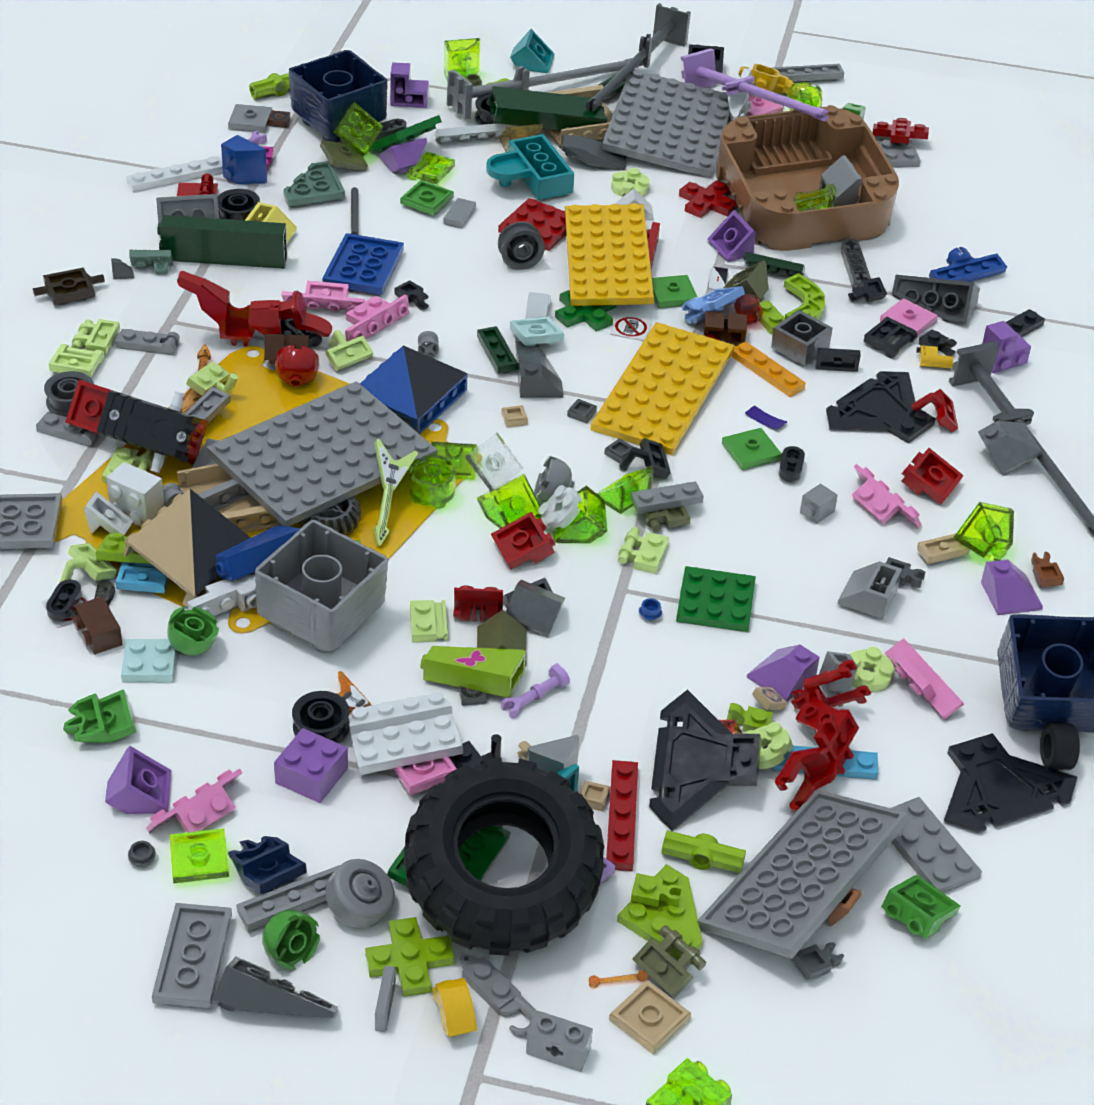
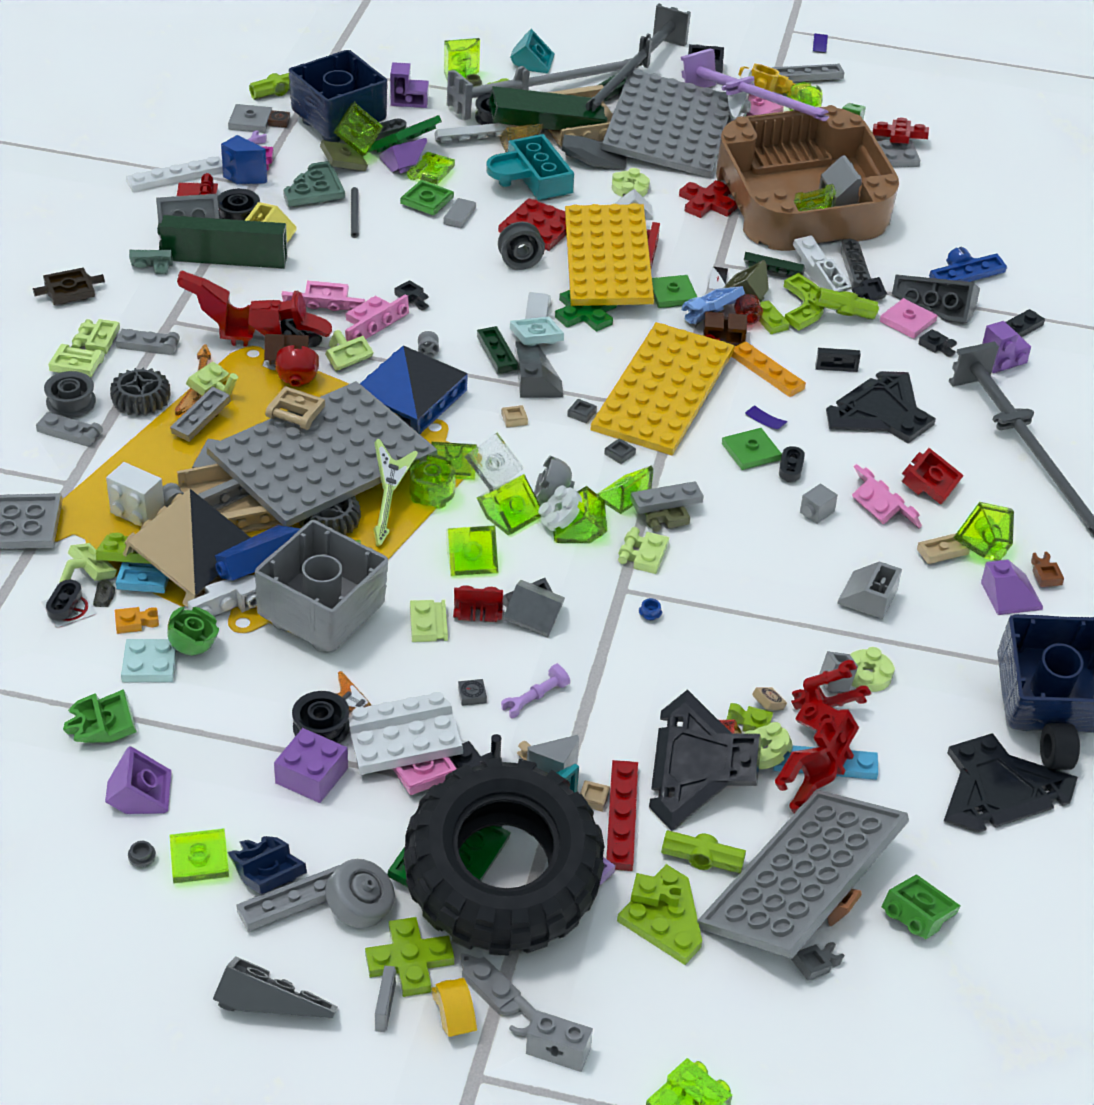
(97, 625): reddish brown piece -> none
(103, 513): white slope -> none
(121, 270): dark grey tile -> none
(129, 456): yellowish green plate -> none
(132, 619): none -> light orange plate
(138, 422): black piece -> none
(140, 391): none -> dark grey gear
(192, 955): light grey plate -> none
(202, 809): bright pink bracket -> none
(290, 938): bright green cylinder -> none
(297, 402): none -> tan plate
(364, 263): blue plate -> none
(472, 550): none -> clear neon green slope
(478, 669): lime slope -> none
(502, 633): olive slope -> none
(524, 541): red plate -> none
(595, 981): clear orange hinge -> none
(631, 326): sticker -> none
(650, 1016): tan tile -> none
(653, 454): black plate -> none
(665, 969): olive plate -> none
(716, 599): green plate -> none
(733, 237): medium lavender slope -> none
(785, 670): medium lavender slope -> none
(801, 337): flat silver brick -> none
(819, 268): none -> white slope
(820, 42): none -> dark purple sticker
(846, 303): none -> lime piece
(885, 332): black plate -> none
(913, 576): dark grey plate -> none
(923, 679): bright pink bracket -> none
(929, 357): yellow piece -> none
(932, 849): light grey plate -> none
(943, 406): red plate -> none
(1009, 444): flat silver slope -> none

